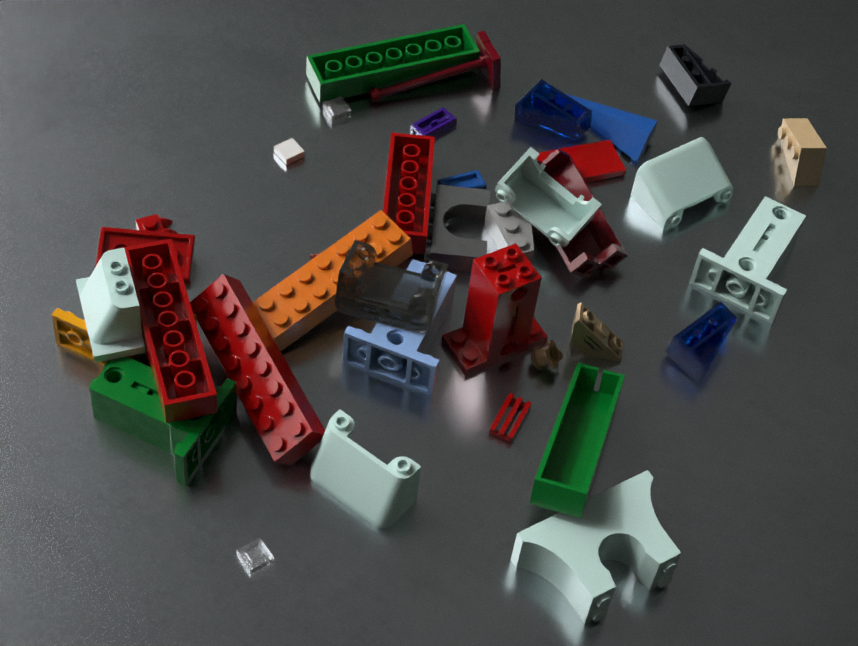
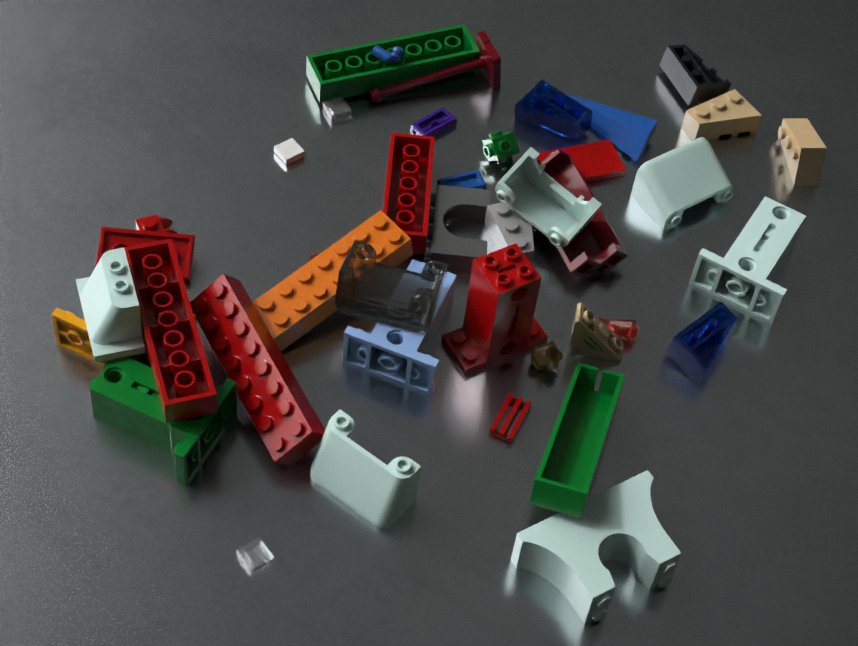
(382, 54): none -> blue arm
(500, 146): none -> green brick
(623, 328): none -> clear red cone
(721, 116): none -> tan wedge

